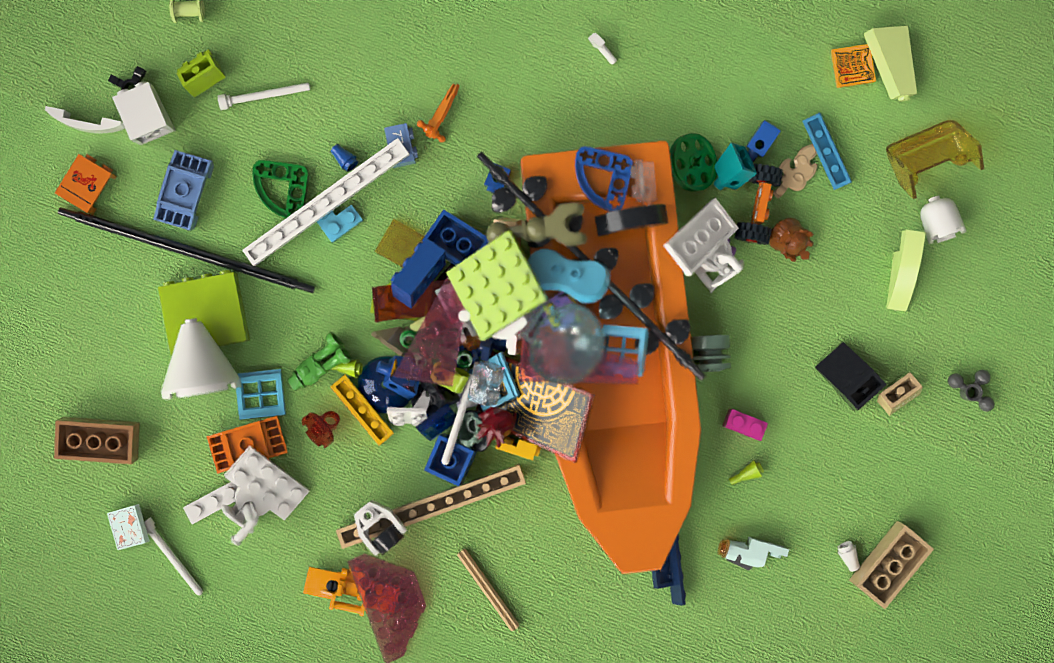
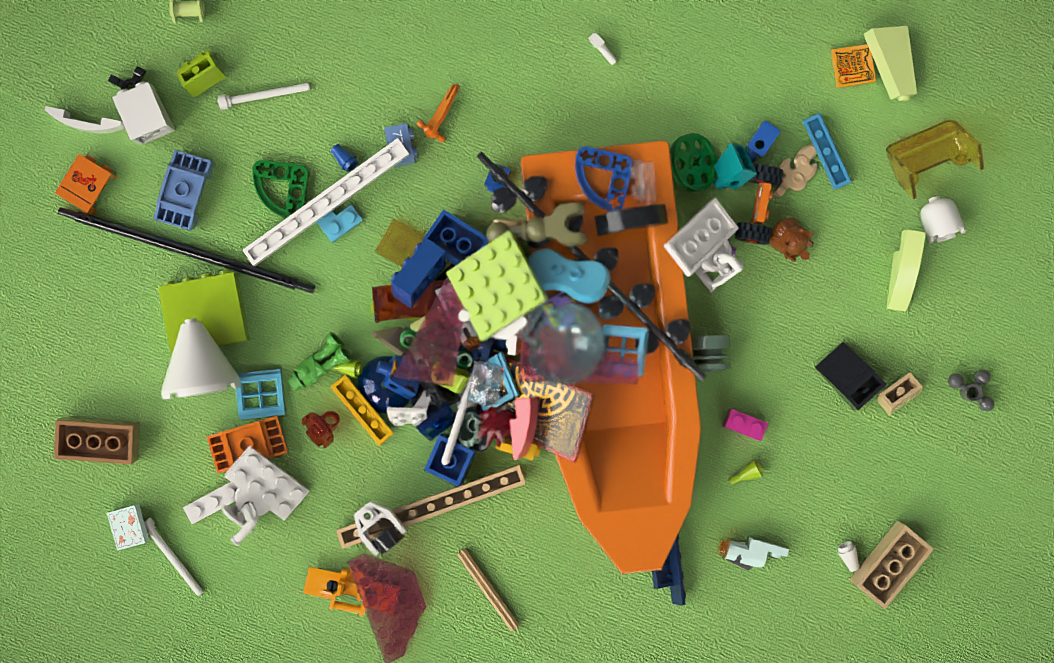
(524, 425): none -> slope

